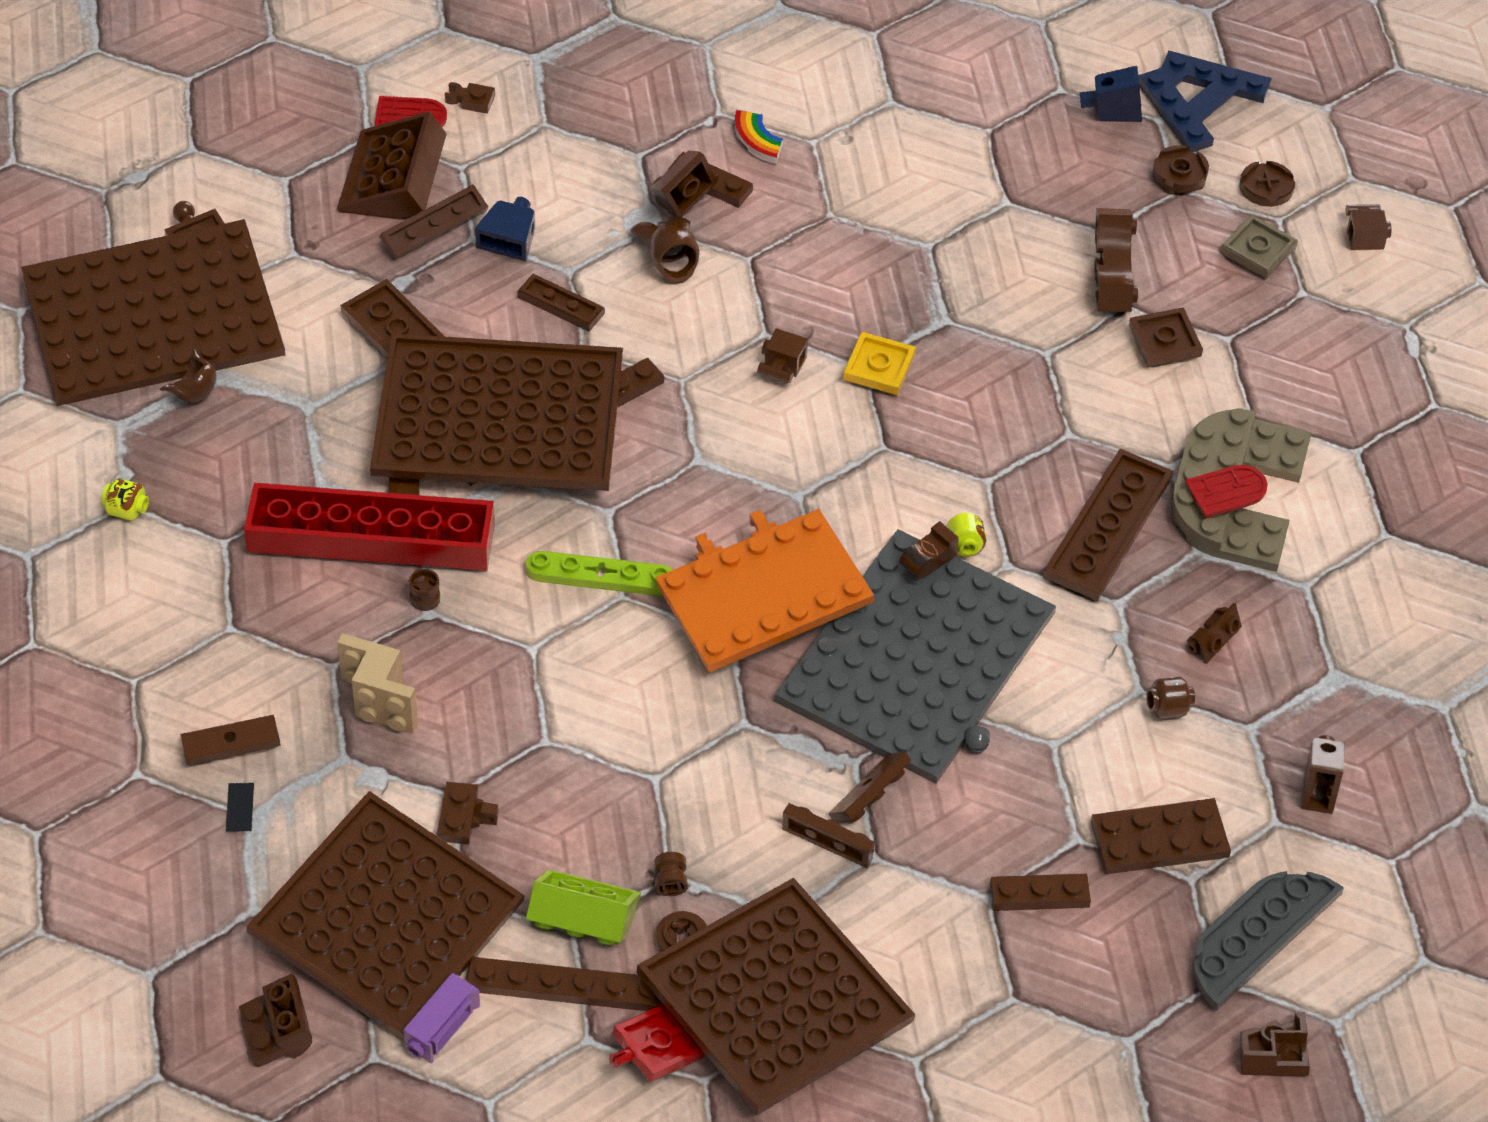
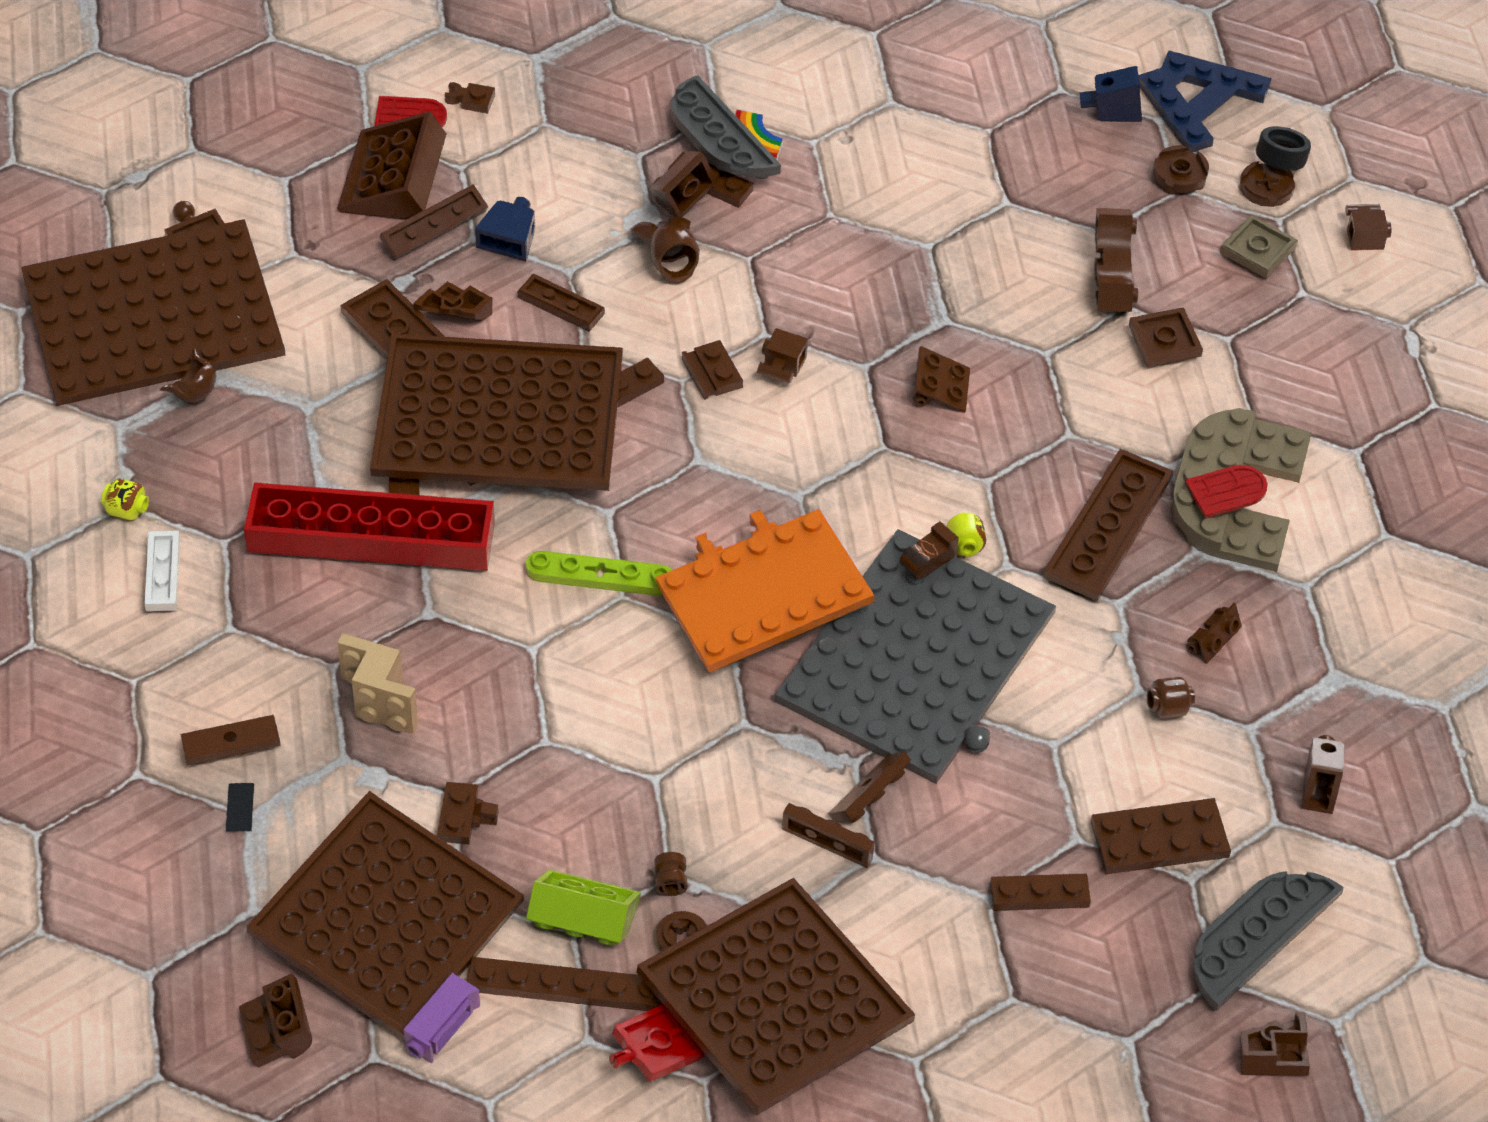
(162, 571): none -> white plate
(424, 589): reddish brown wheel -> none
(456, 301): none -> reddish brown slope
(712, 369): none -> reddish brown plate
(719, 132): none -> dark grey plate
(879, 363): yellow plate -> none
(940, 380): none -> reddish brown hinge
(1283, 148): none -> black tyre

